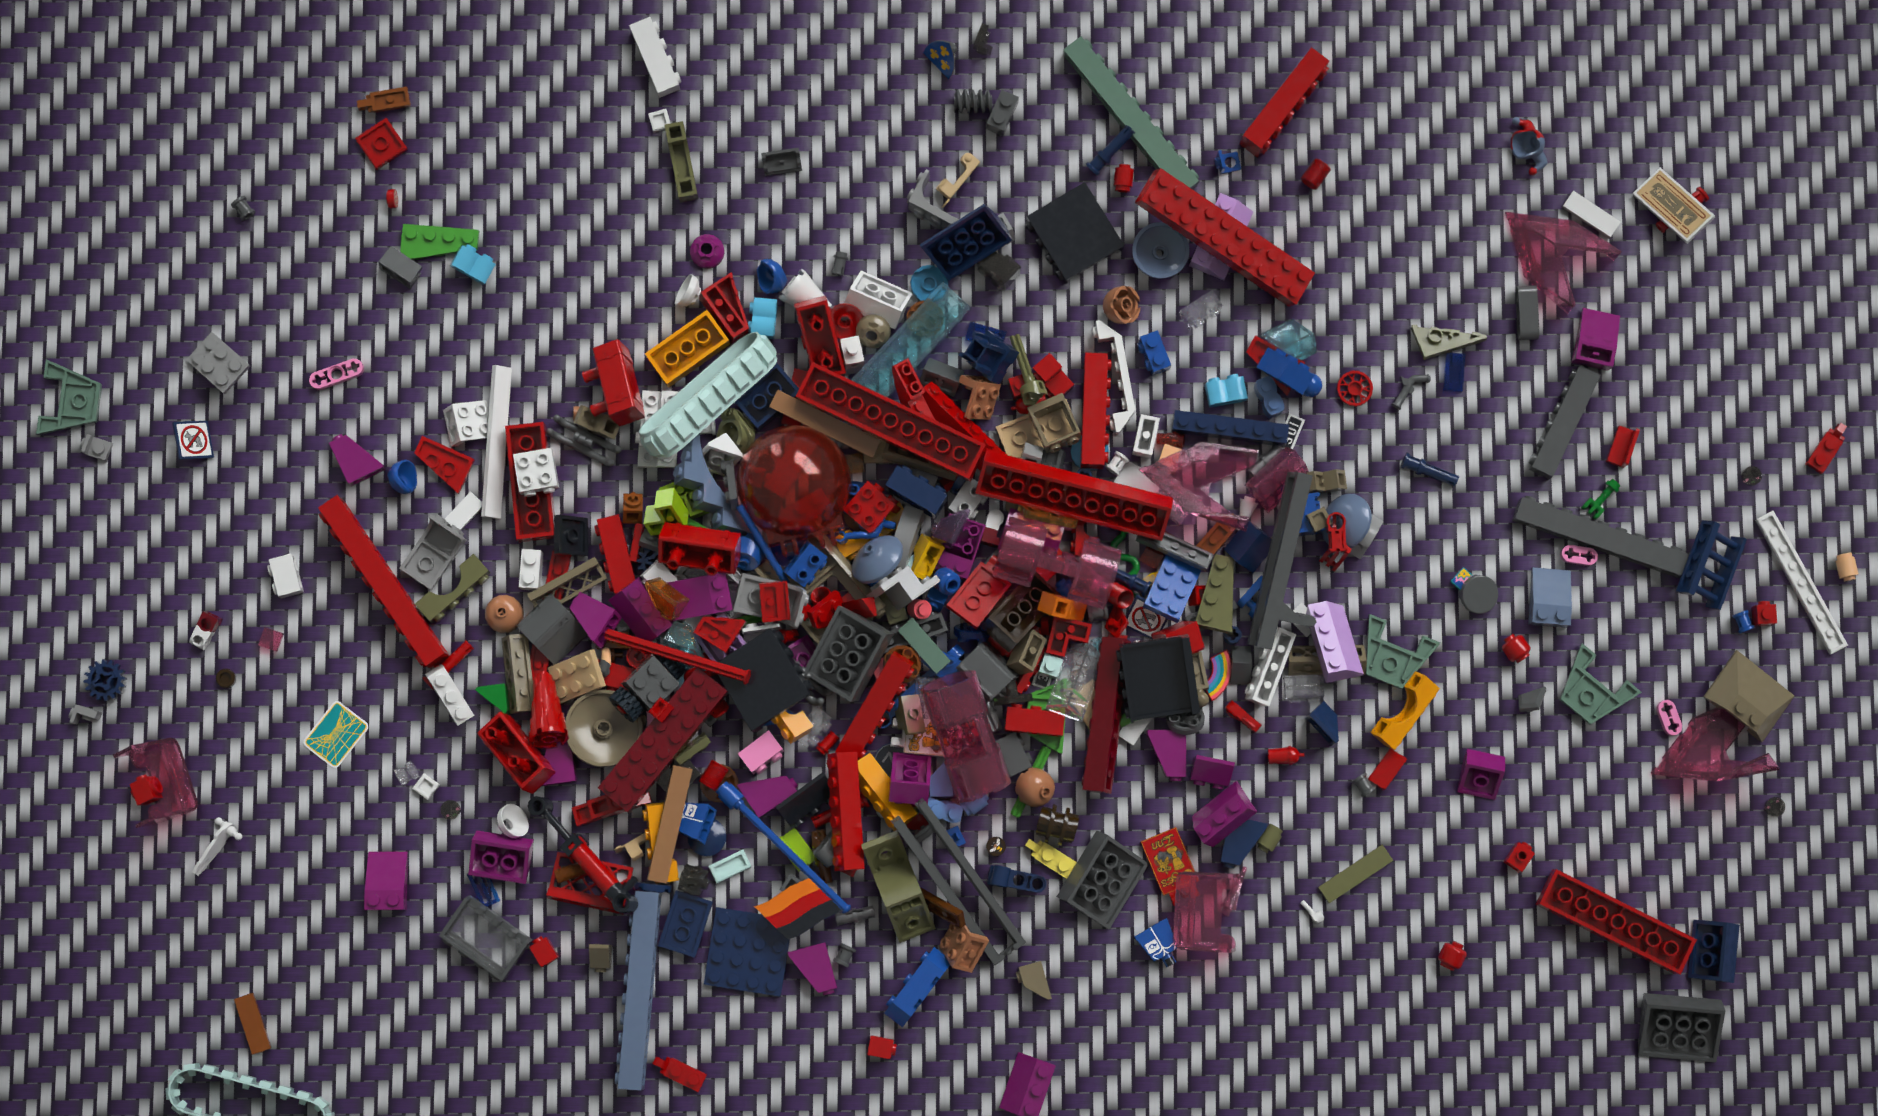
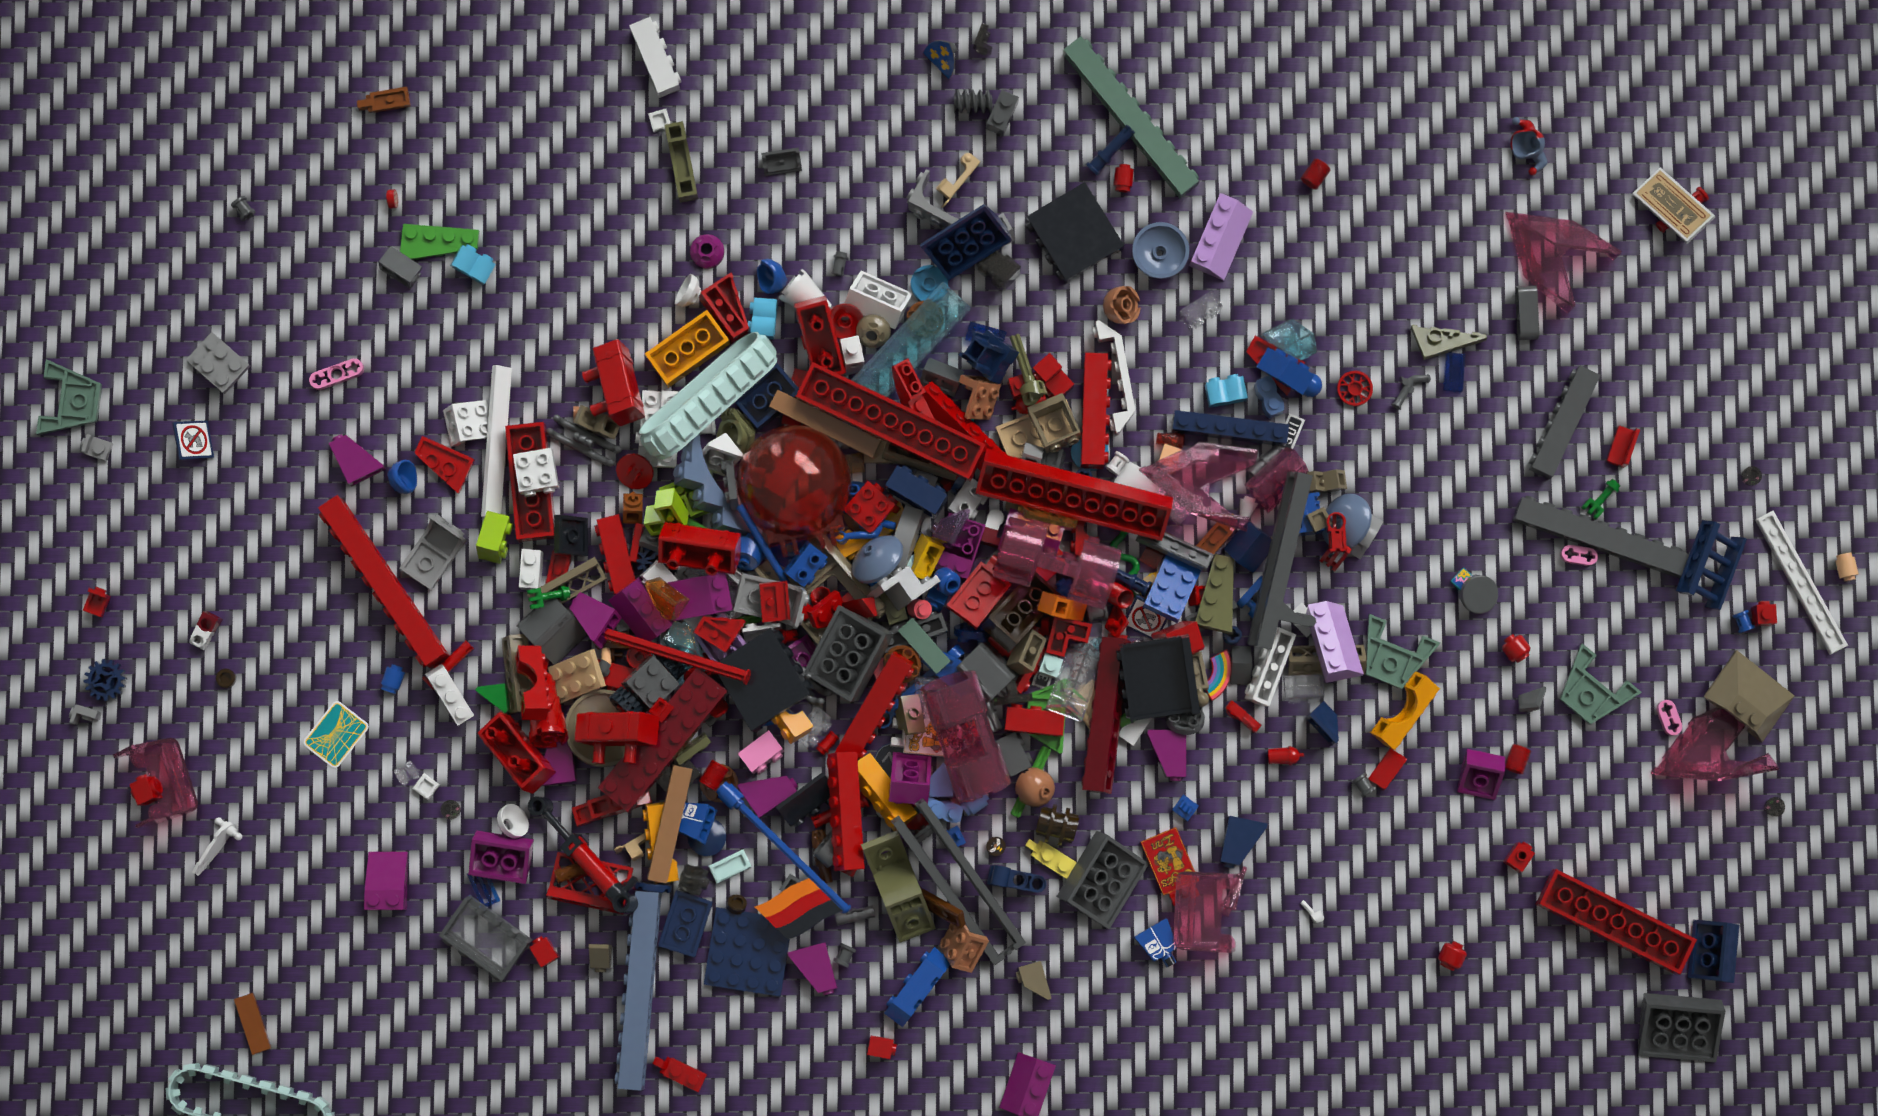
(96, 601): none -> red bracket
(271, 639): clear pink tile -> none
(285, 576): white brick -> none
(381, 143): red tile -> none
(392, 678): none -> blue brick
(464, 511): white tile -> none
(472, 573): olive arch -> none
(491, 540): none -> lime brick
(507, 622): nougat cylinder -> none
(530, 664): none -> red arch
(562, 593): none -> green hinge
(616, 729): none -> red piece
(634, 471): none -> red piece
(736, 904): none -> dark brown tile
(798, 846): lime panel -> none
(1145, 436): white brick -> none
(1154, 353): blue brick -> none
(1185, 808): none -> blue tile
(1211, 771): magenta slope -> none
(1220, 162): blue bracket -> none
(1223, 815): magenta slope -> none
(1224, 237): red brick -> none
(1269, 838): olive brick -> none
(1284, 102): red brick -> none
(1355, 873): olive tile -> none
(1421, 467): dark blue pin -> none
(1517, 759): none -> red piece
(1550, 598): sand blue slope -> none
(1591, 214): white tile -> none
(1596, 339): magenta slope -> none
(1826, 448): red hinge -> none

